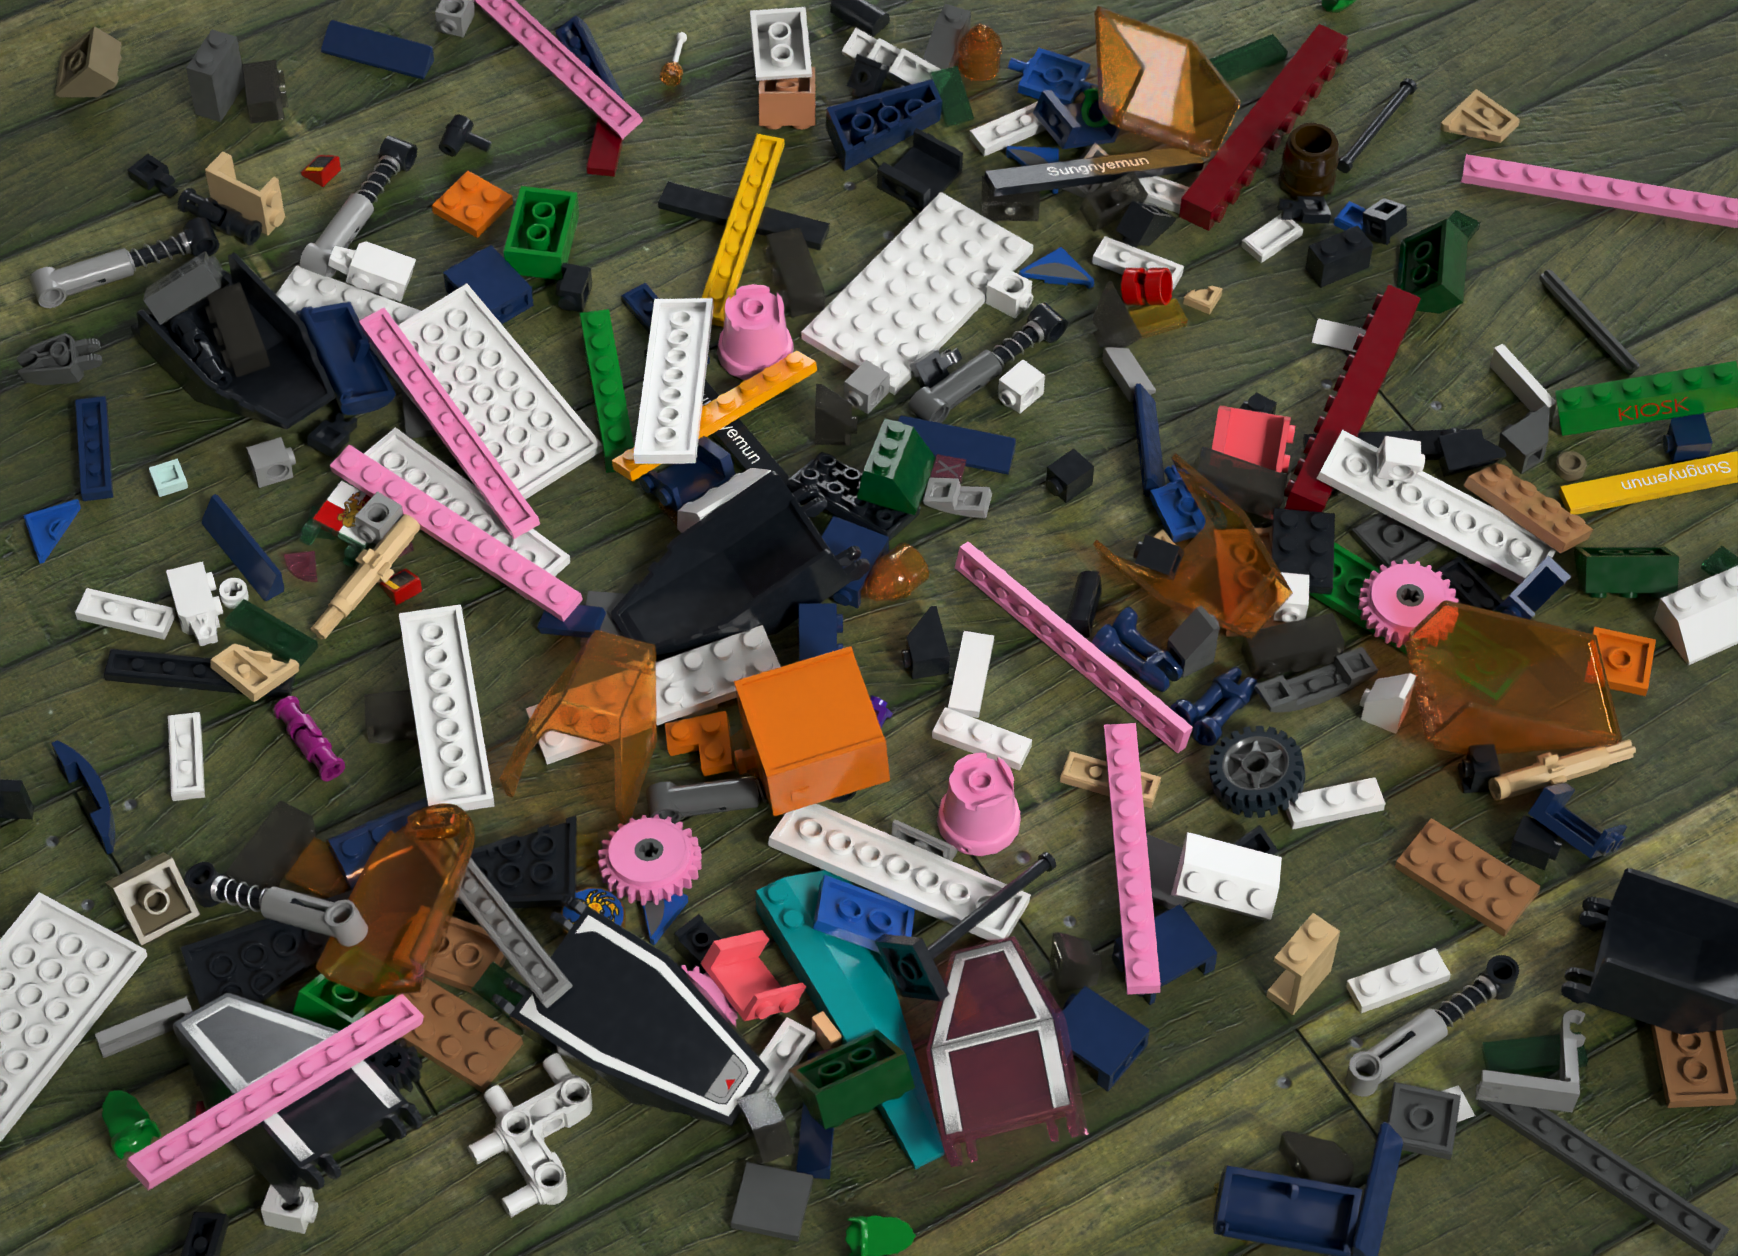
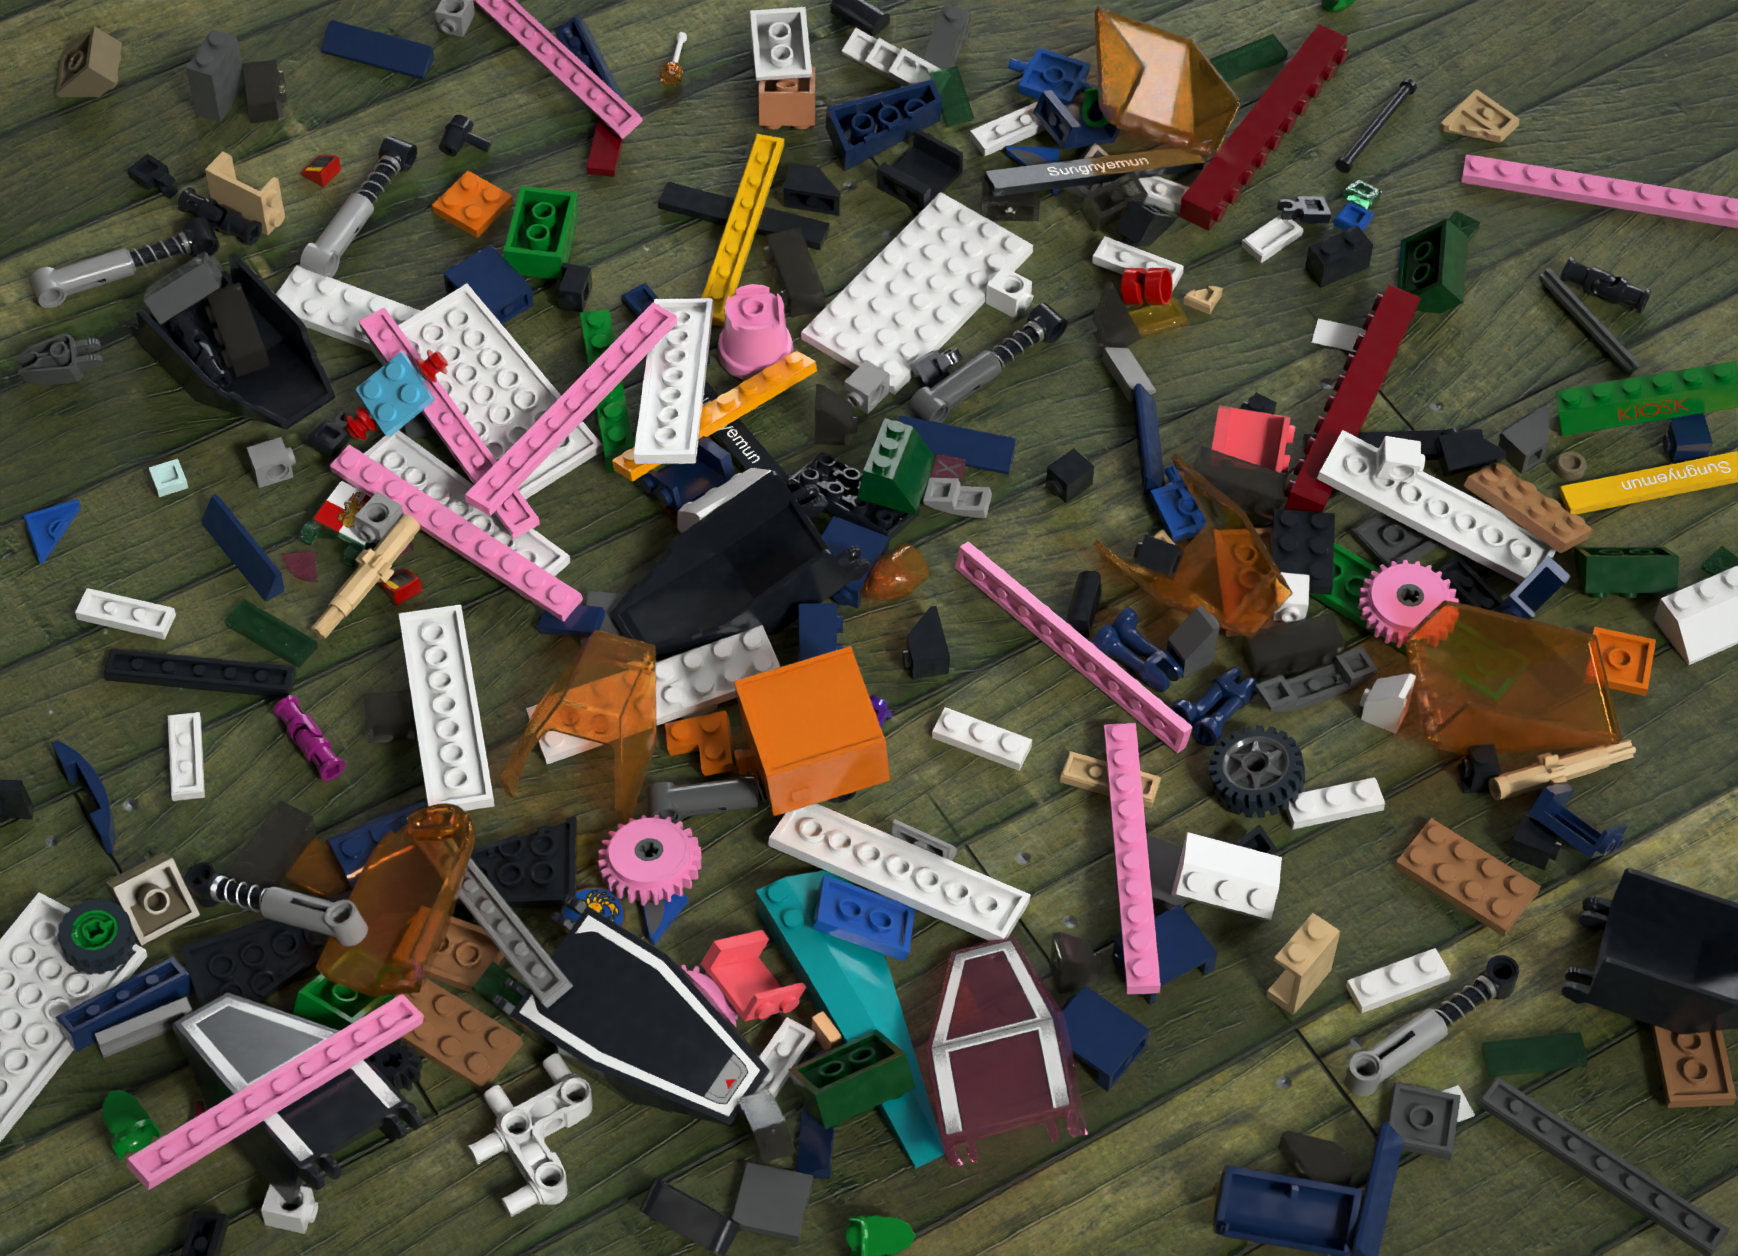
(94, 448): dark blue plate -> none
(100, 951): none -> black wheel
(125, 1001): none -> dark blue slope
(194, 601): white hinge -> none
(226, 590): white bush -> none
(252, 671): tan wing -> none
(347, 358): dark blue container -> none
(374, 269): white hinge -> none
(395, 394): none -> medium azure plate
(570, 409): none -> bright pink plate
(690, 939): black brick -> none
(690, 1217): none -> black beam
(810, 190): none -> black slope
(876, 76): black brick -> none
(913, 963): black tile -> none
(971, 673): white tile -> none
(979, 806): bright pink piece -> none
(982, 51): clear orange helmet -> none
(1021, 386): white brick -> none
(1058, 269): blue tile -> none
(1309, 161): dark brown piece -> none
(1362, 194): none -> clear green tile
(1384, 220): black brick -> none
(1521, 381): white tile -> none
(1537, 1091): light grey hinge -> none
(1610, 286): none -> black piece

